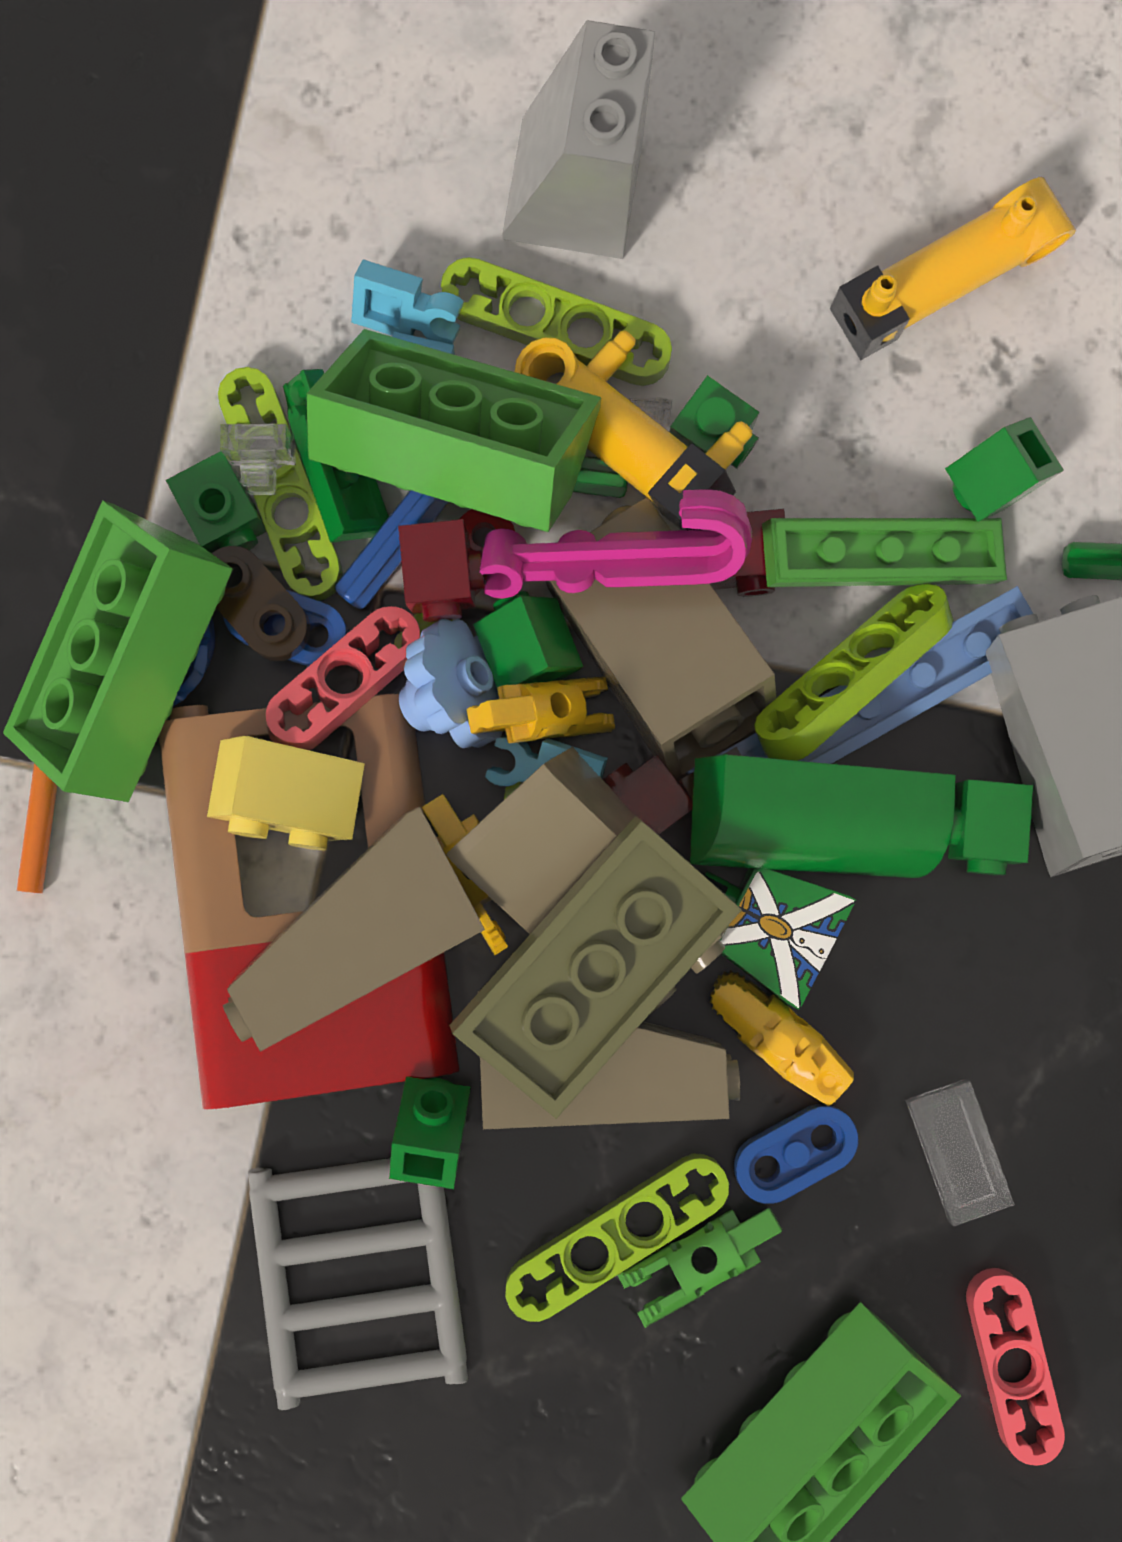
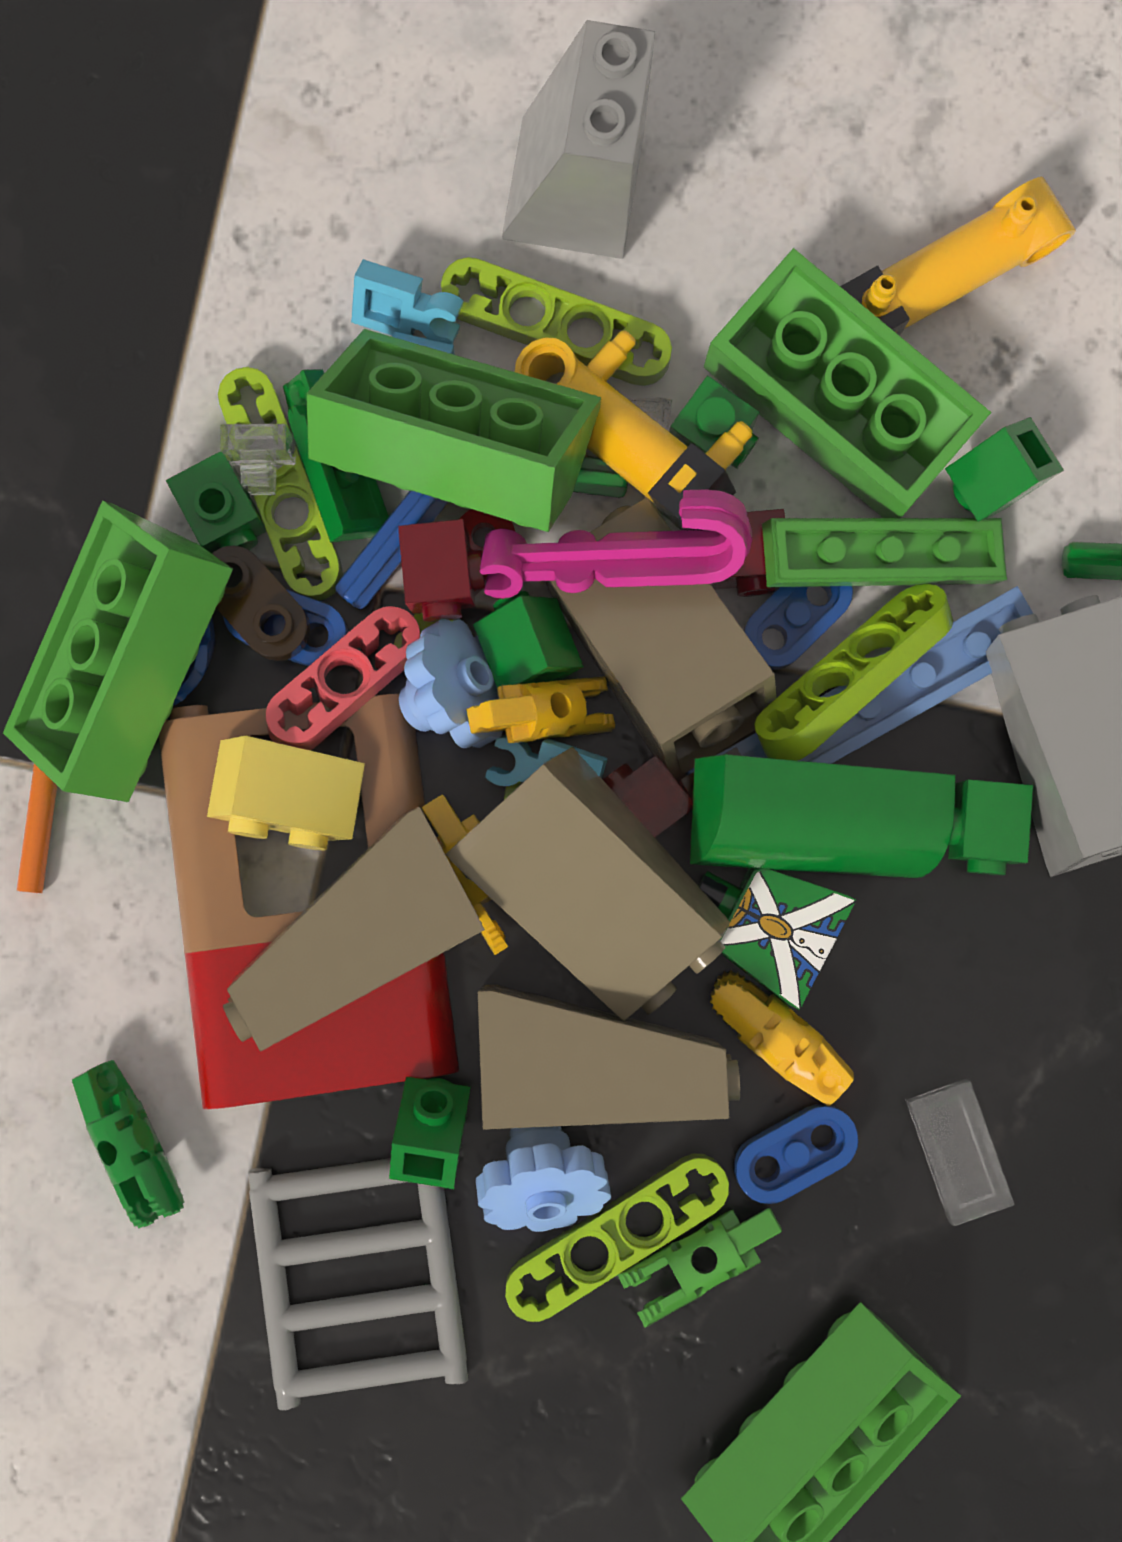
(127, 1145): none -> green hinge
(542, 1182): none -> light blue plant
(594, 968): olive plate -> none
(796, 620): none -> blue plate
(843, 386): none -> bright green slope
(1009, 1415): coral beam -> none

